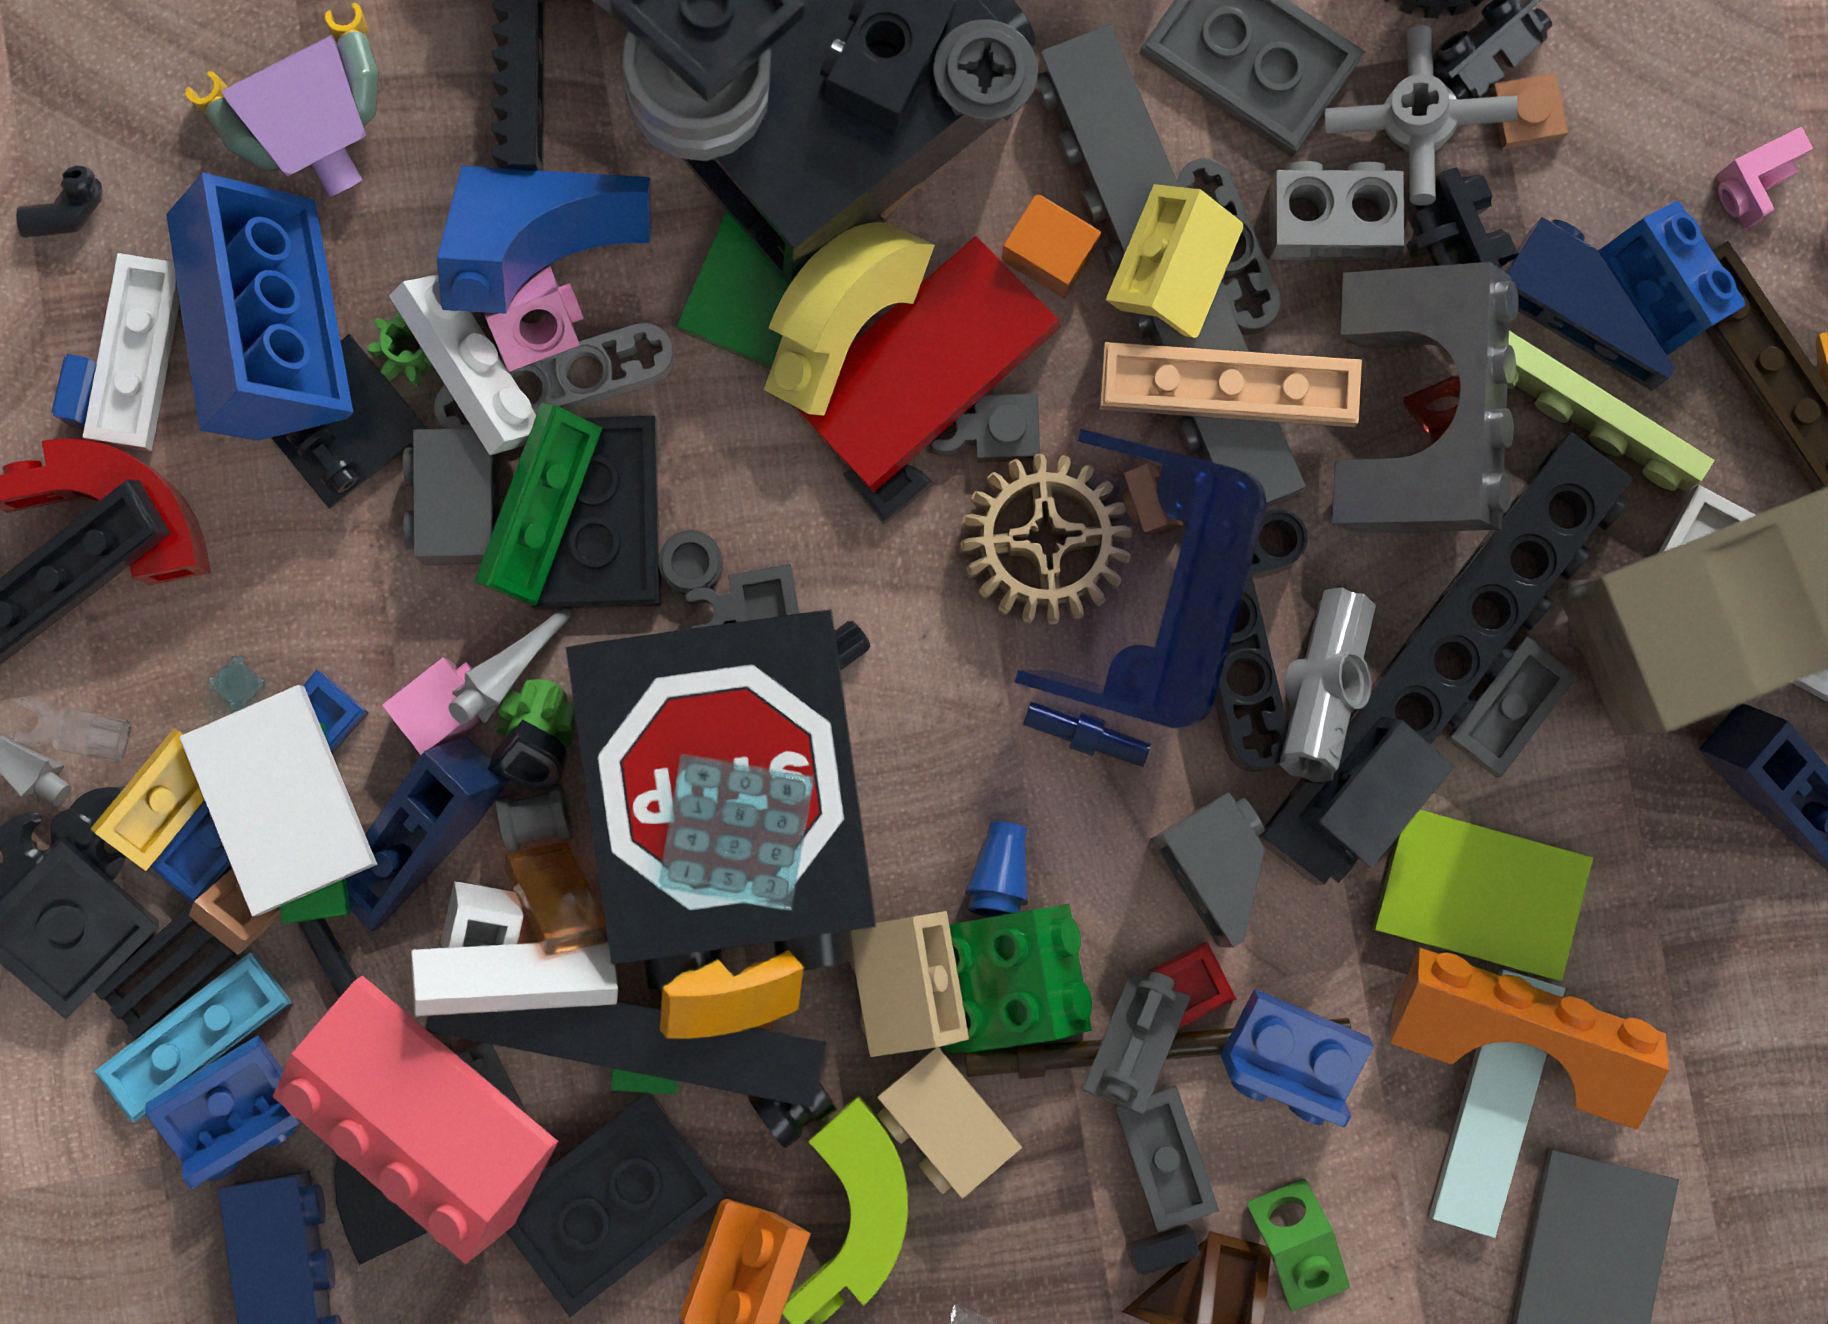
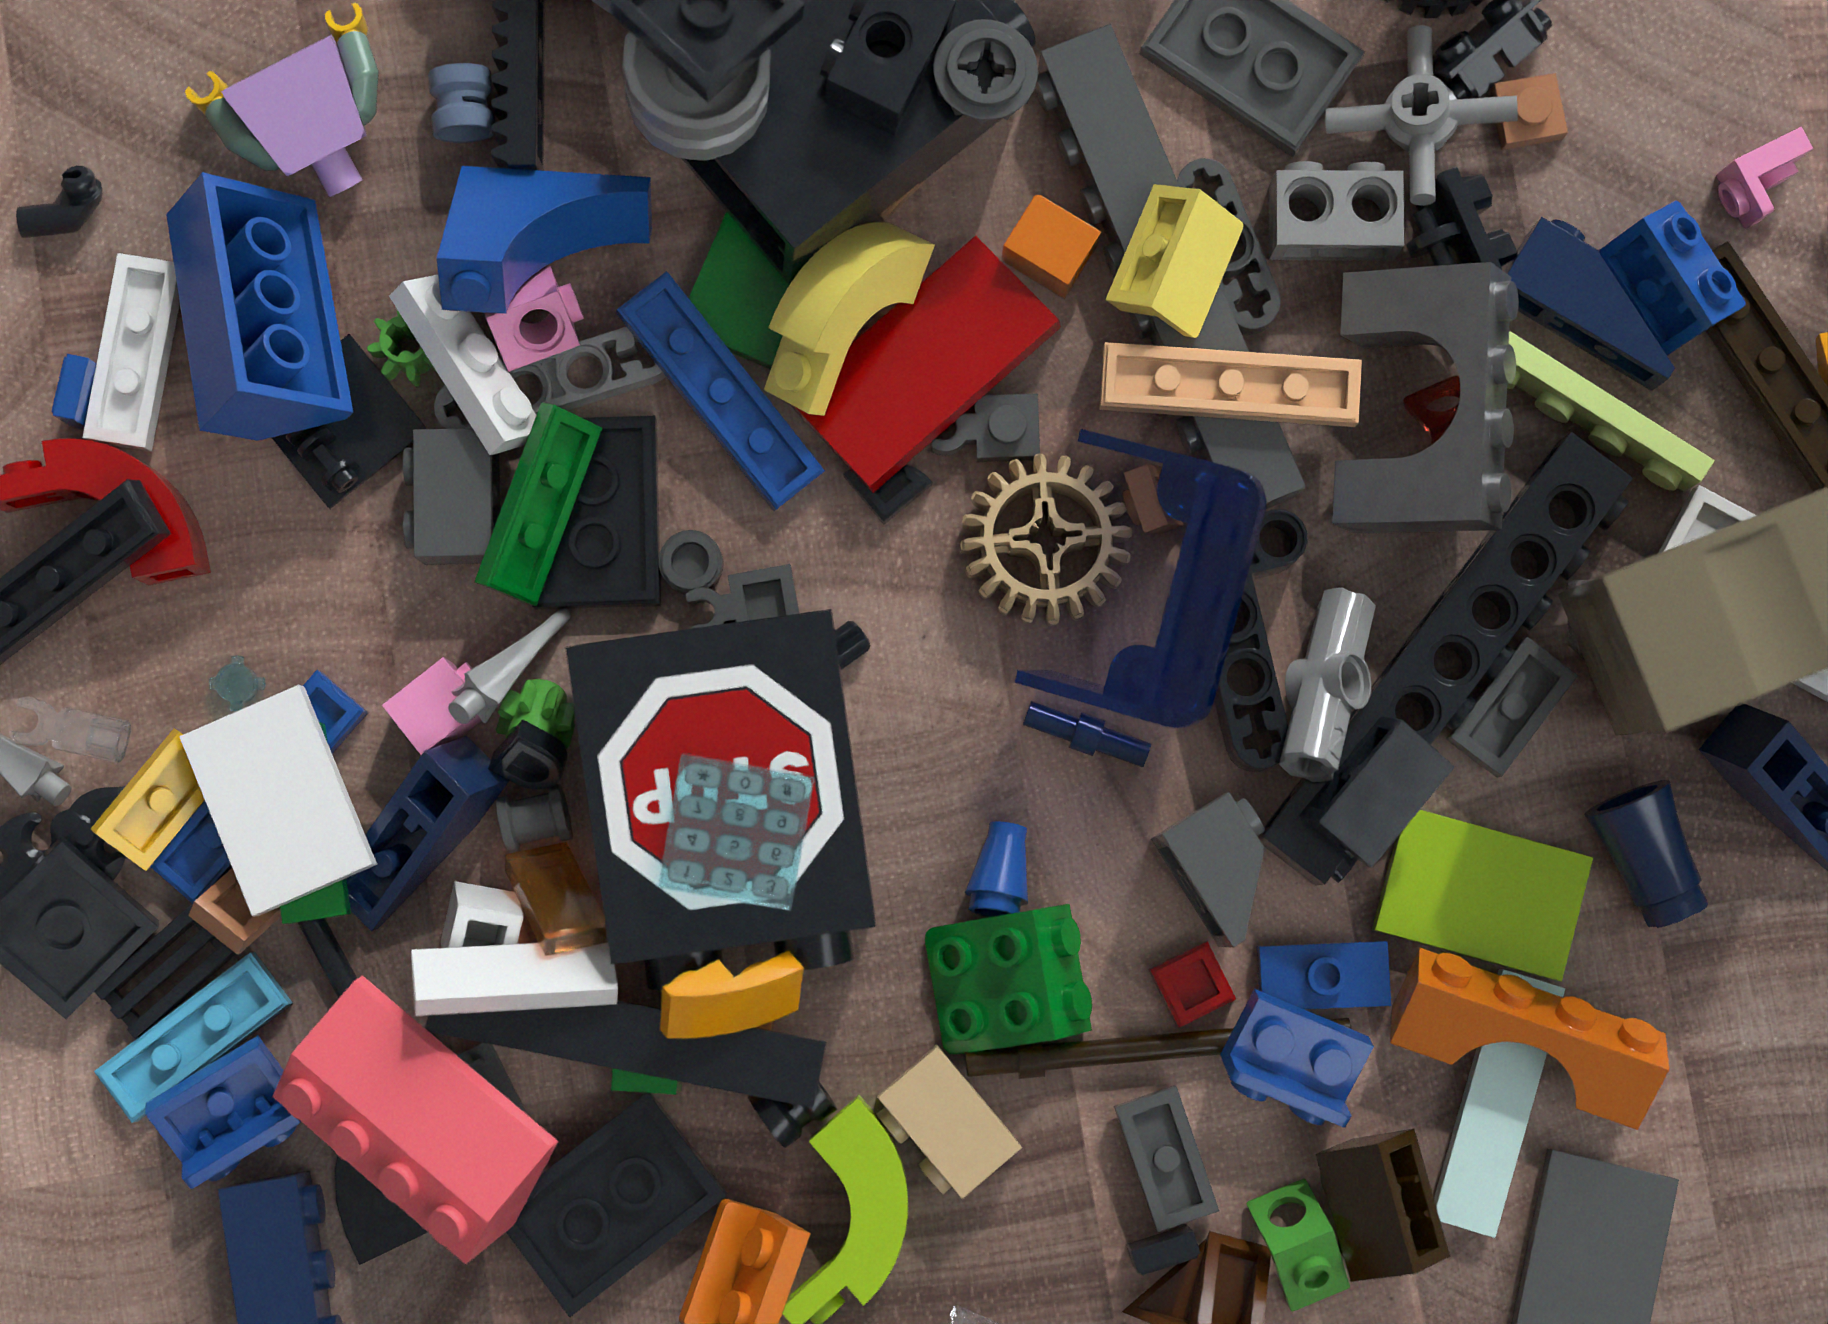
(461, 102): none -> sand blue wheel
(719, 391): none -> blue tile
(908, 985): tan brick -> none
(1137, 1041): dark grey hinge -> none
(1326, 974): none -> blue plate
(1382, 1205): none -> dark brown brick
(1650, 852): none -> dark blue plant

